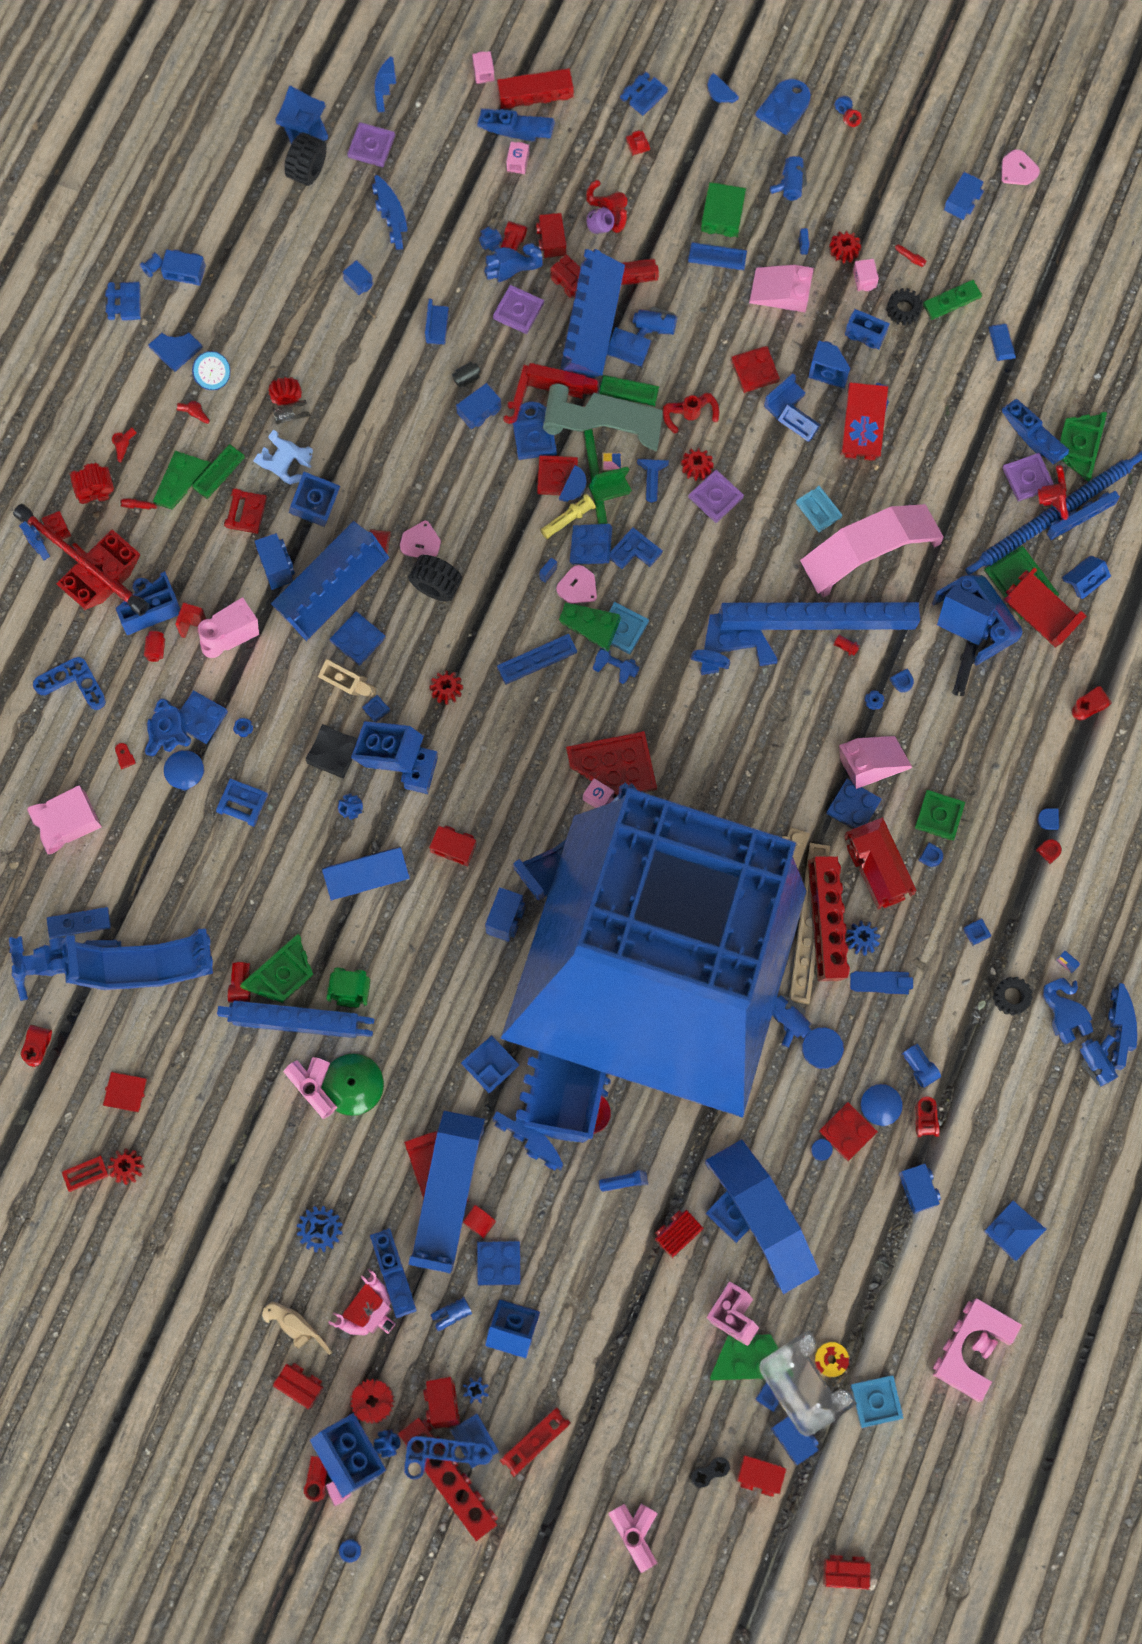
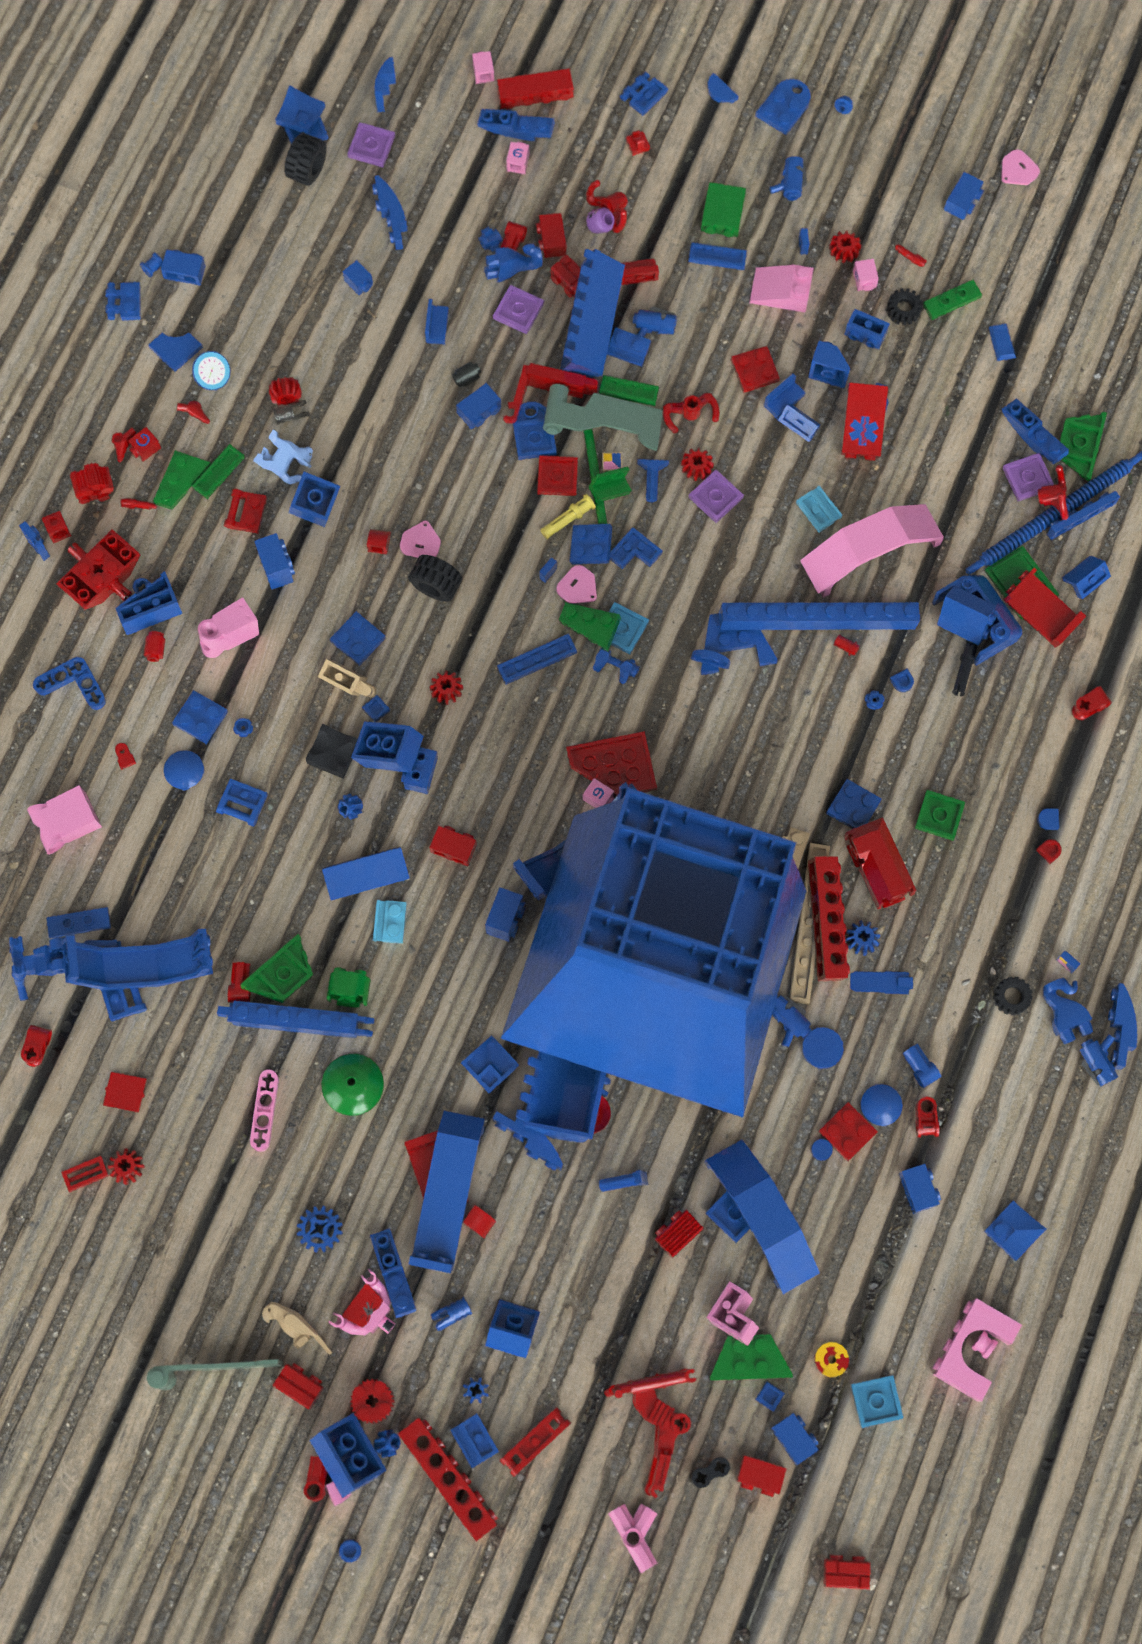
(118, 1006): none -> blue plate
(136, 603): red hose -> none
(144, 444): none -> red brick
(165, 1379): none -> sand green door
(166, 728): blue tile -> none
(189, 616): red panel -> none
(264, 1110): none -> bright pink beam
(313, 1076): bright pink piece -> none
(330, 580): blue piece -> none
(389, 921): none -> medium azure plate
(442, 1403): red brick -> none
(449, 1455): blue beam -> none
(498, 1263): blue plate -> none
(574, 486): blue tile -> none
(660, 1415): none -> red piece
(801, 1386): clear windscreen -> none
(856, 121): red bush -> none
(872, 759): bright pink slope -> none
(931, 856): blue tile -> none
(977, 932): blue tile -> none

